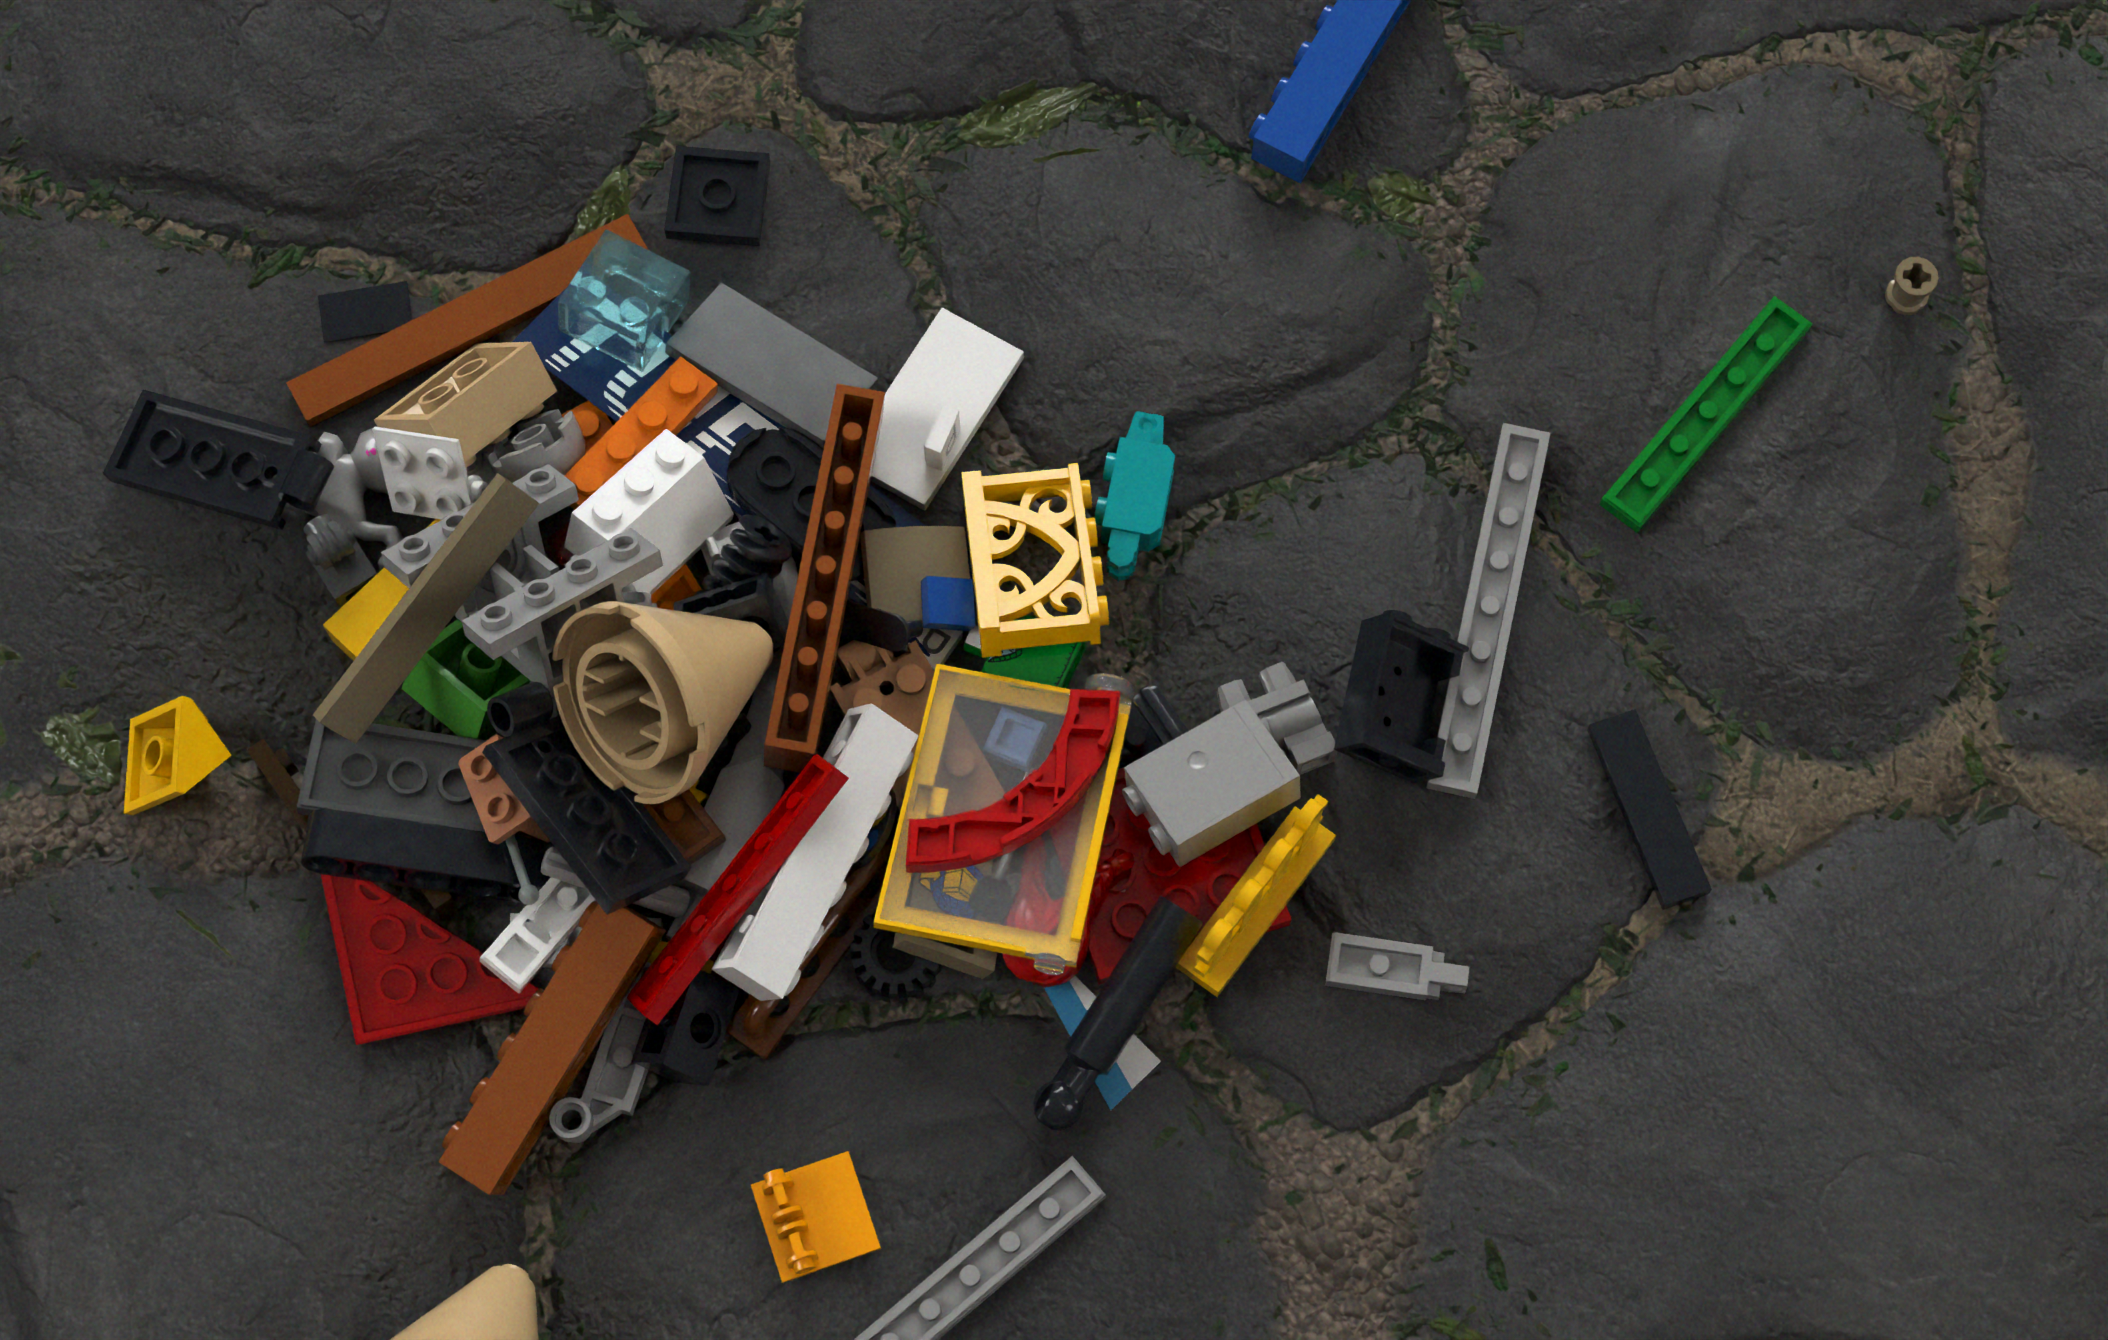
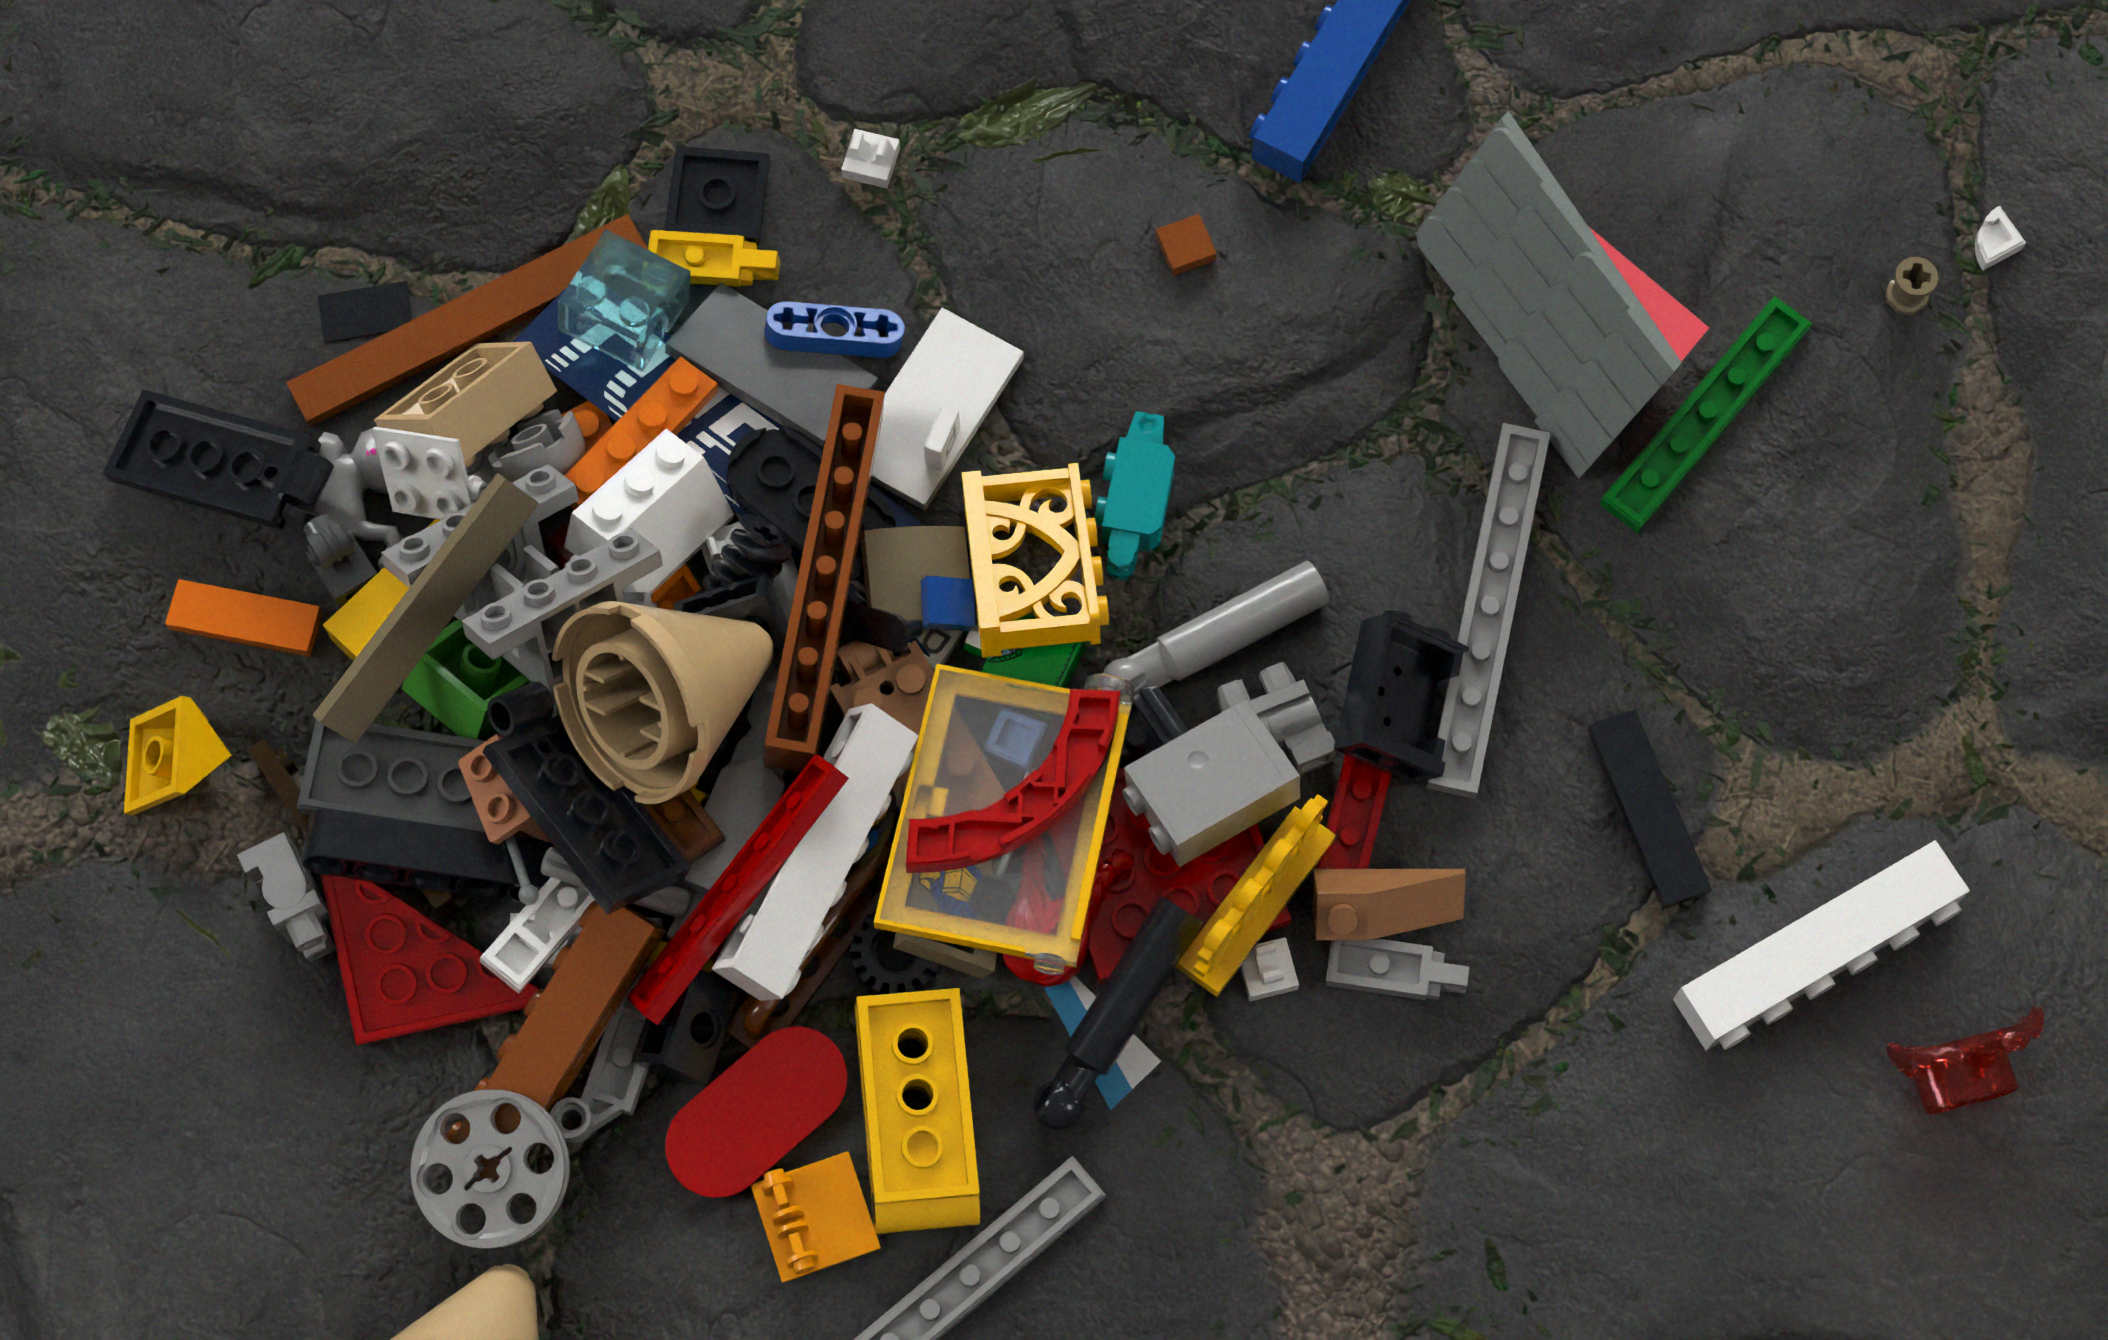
(244, 617): none -> orange tile
(292, 893): none -> light grey hips
(514, 1171): none -> light grey wedge
(716, 257): none -> yellow hinge
(756, 1112): none -> red tile
(817, 341): none -> blue beam
(870, 158): none -> white tile
(922, 1158): none -> yellow hinge
(1186, 244): none -> dark orange tile
(1225, 629): none -> light grey piece
(1269, 970): none -> white tile
(1355, 815): none -> red tile
(1384, 901): none -> medium nougat slope
(1552, 298): none -> light grey piece
(1820, 946): none -> white brick
(1967, 1068): none -> clear red piece
(1996, 239): none -> white tile

